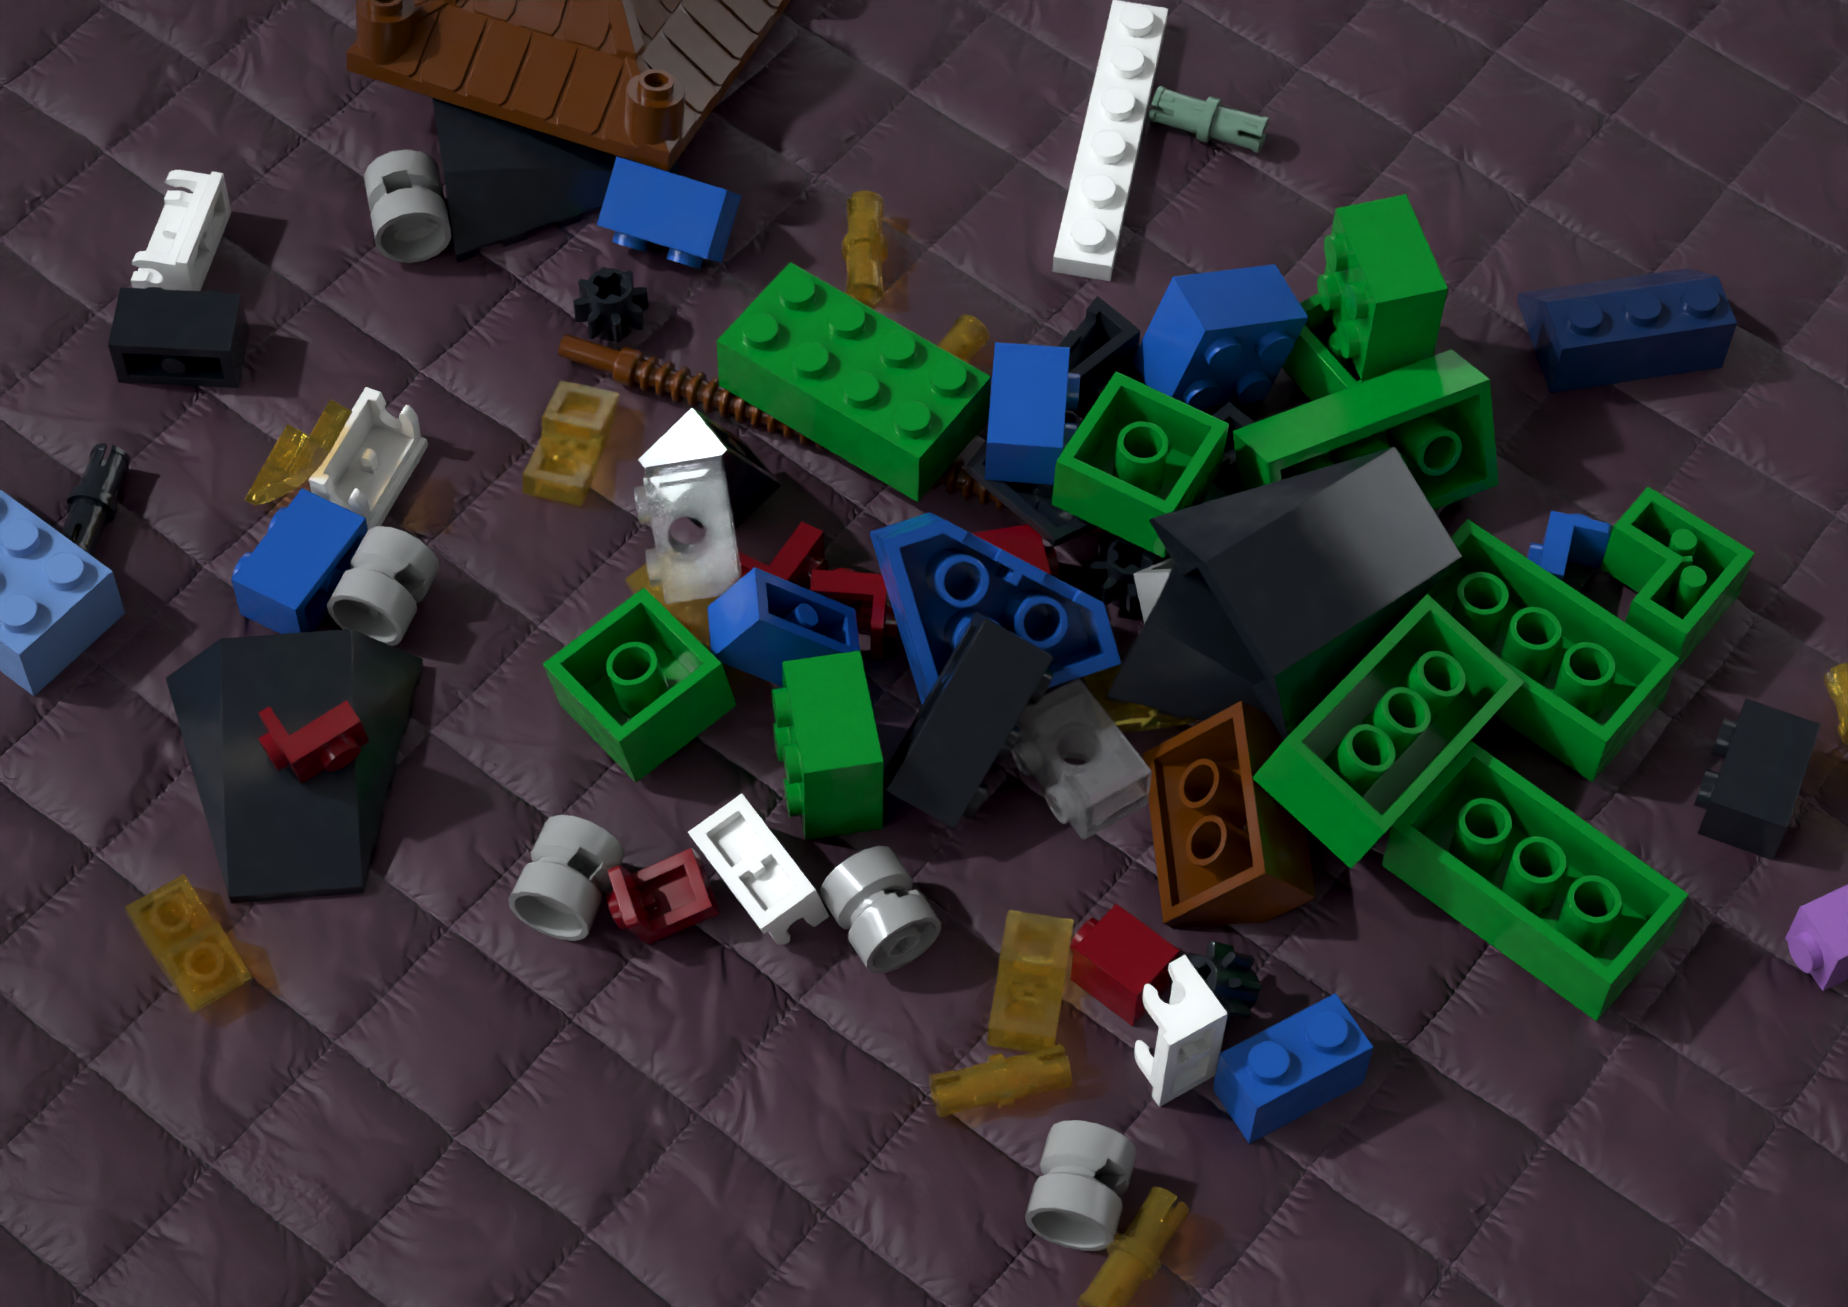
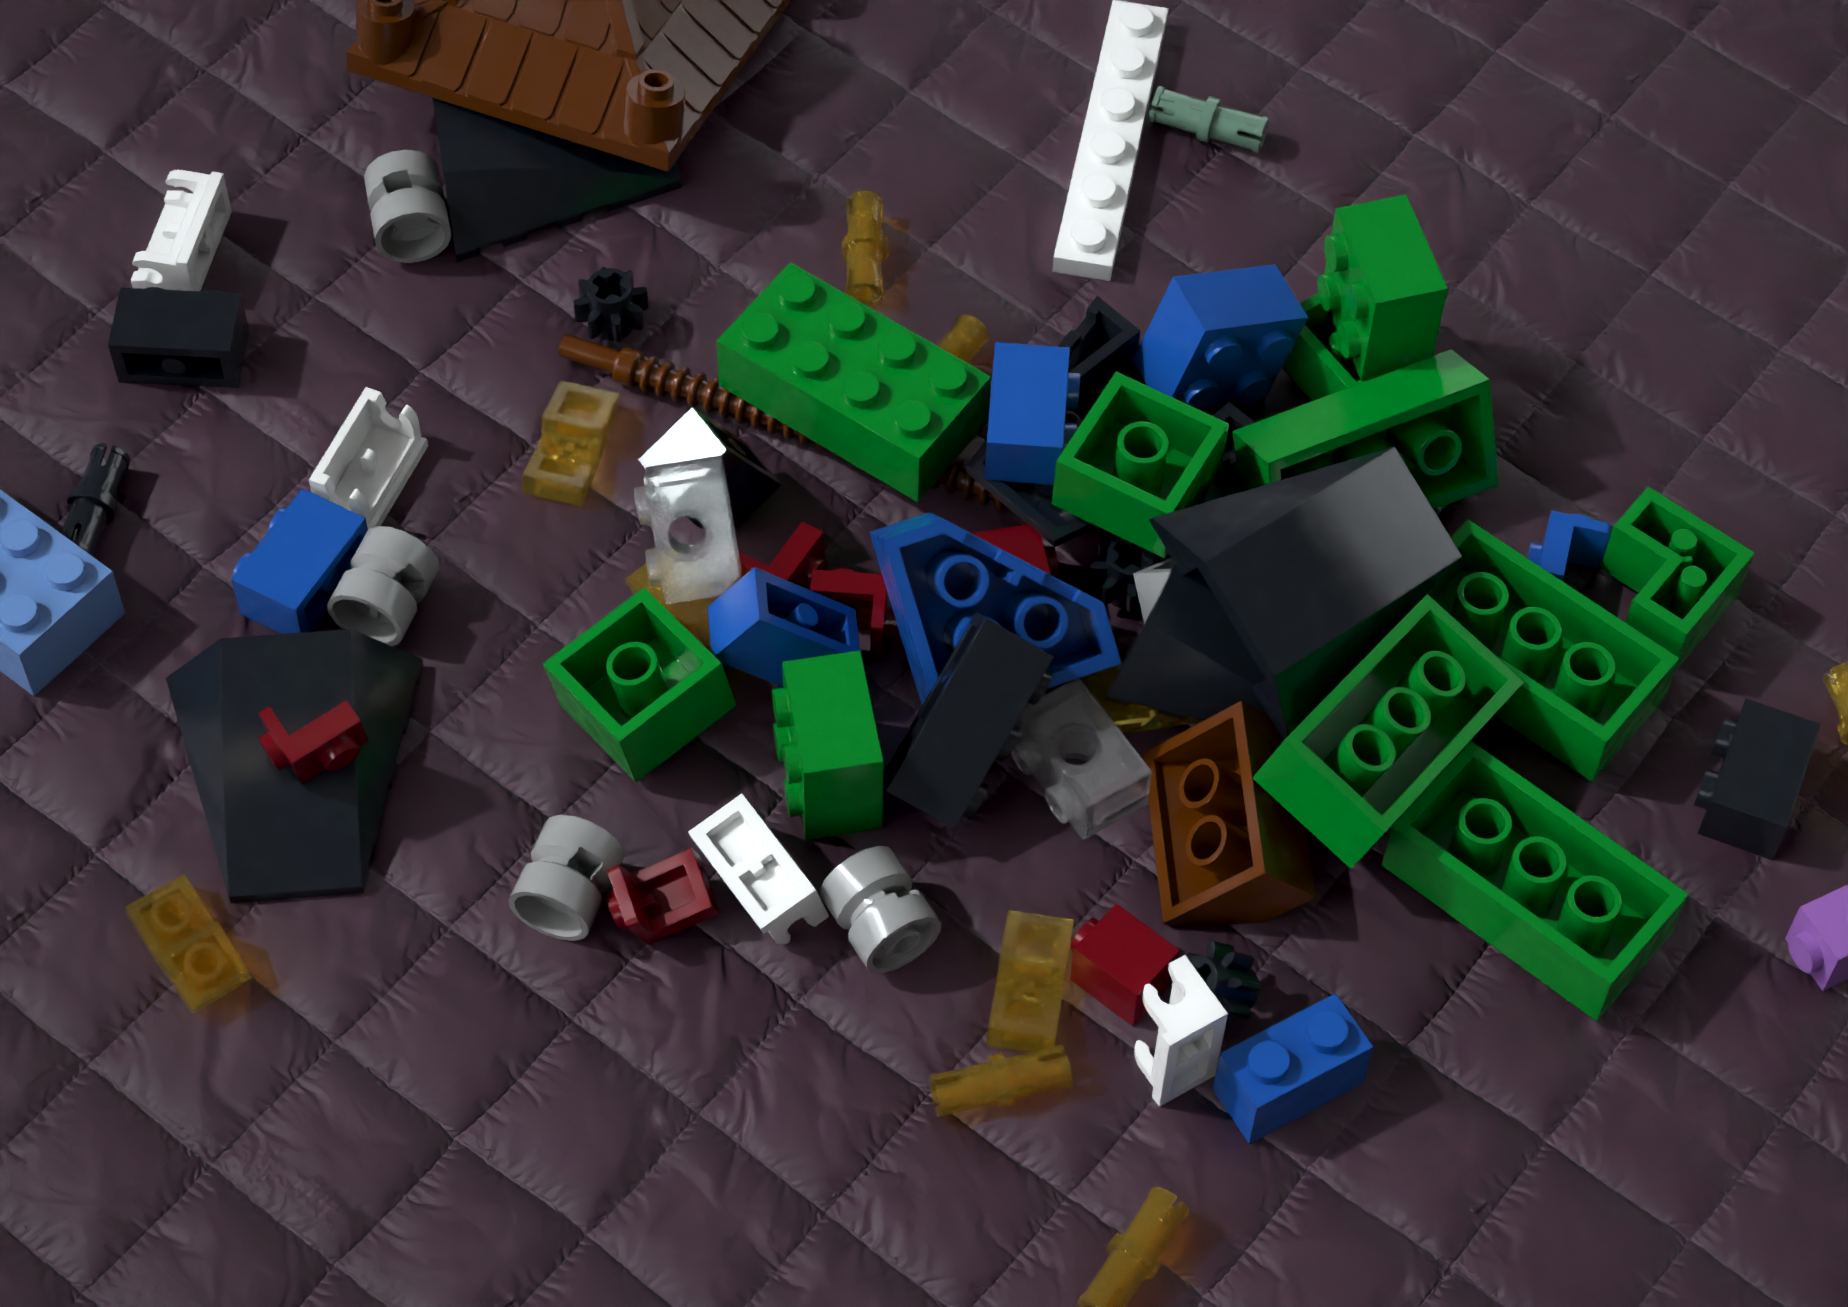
(298, 456): clear yellow slope -> none
(669, 211): blue brick -> none
(1081, 1185): light grey wheel -> none
(1628, 328): dark blue slope -> none

